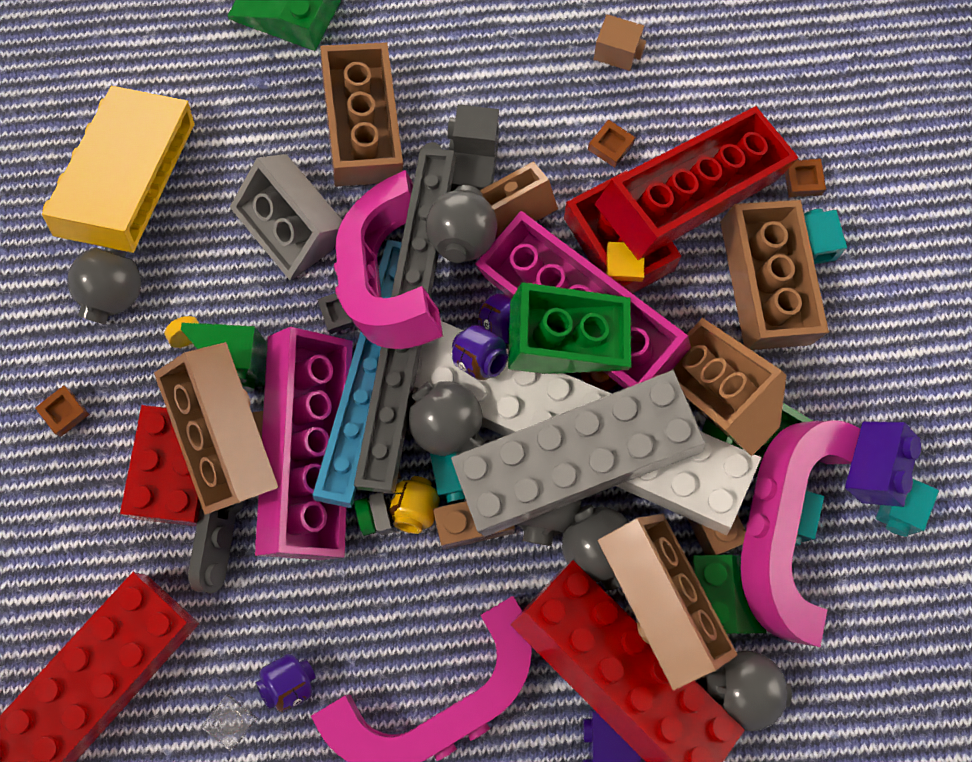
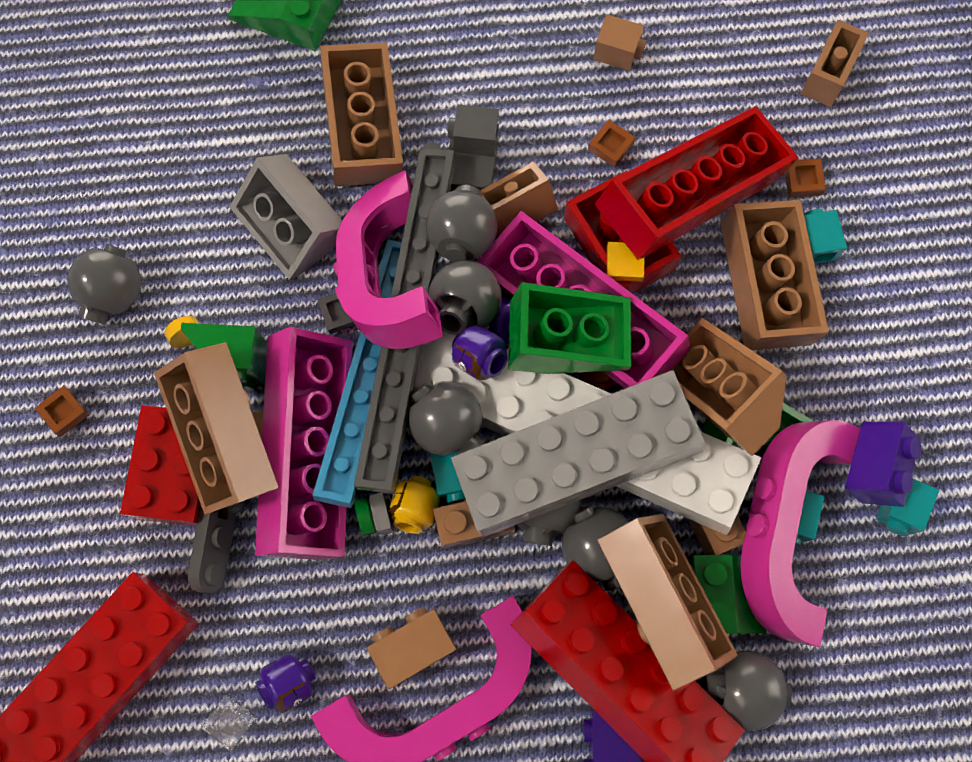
(119, 169): yellow brick -> none
(411, 647): none -> medium nougat brick
(465, 296): none -> dark grey brick
(834, 63): none -> medium nougat brick

